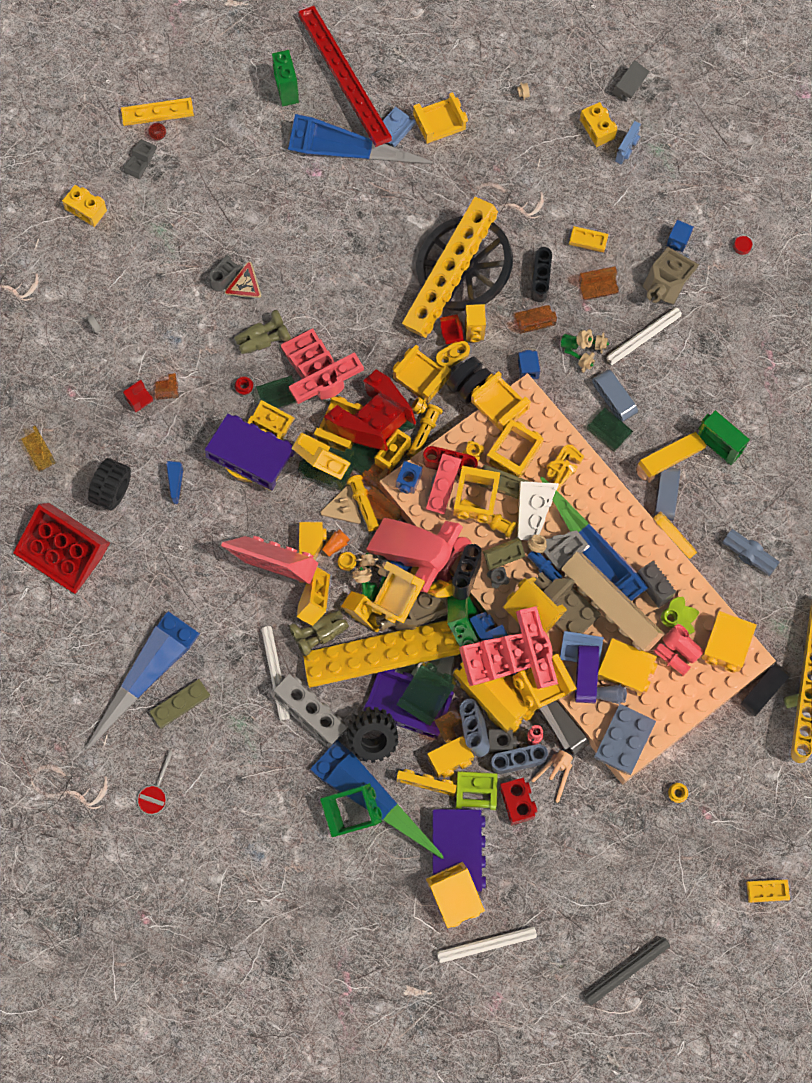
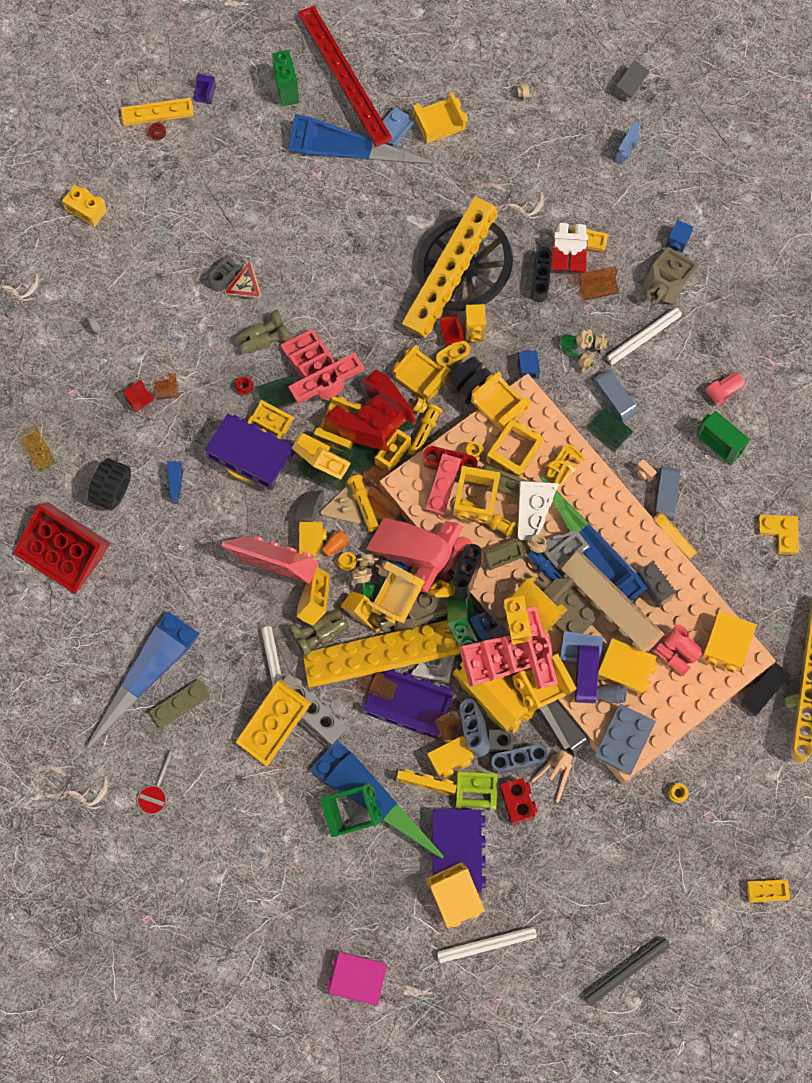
(140, 159): dark grey slope -> none
(205, 88): none -> dark purple panel
(273, 722): none -> yellow plate
(309, 506): none -> dark grey slope
(357, 978): none -> dark pink panel
(372, 748): black tyre -> none
(382, 687): none -> clear orange panel
(411, 470): blue brick -> none
(427, 693): clear green panel -> none
(500, 571): dark grey plate -> none
(518, 620): none -> yellow panel
(533, 734): coral pin -> none
(535, 319): clear orange panel -> none
(573, 244): none -> hips
(598, 124): yellow brick -> none
(672, 454): yellow tile -> none
(682, 614): lime plate -> none
(722, 390): none -> coral piece
(743, 245): red tile -> none
(750, 552): sand blue piece -> none
(785, 528): none -> yellow plate

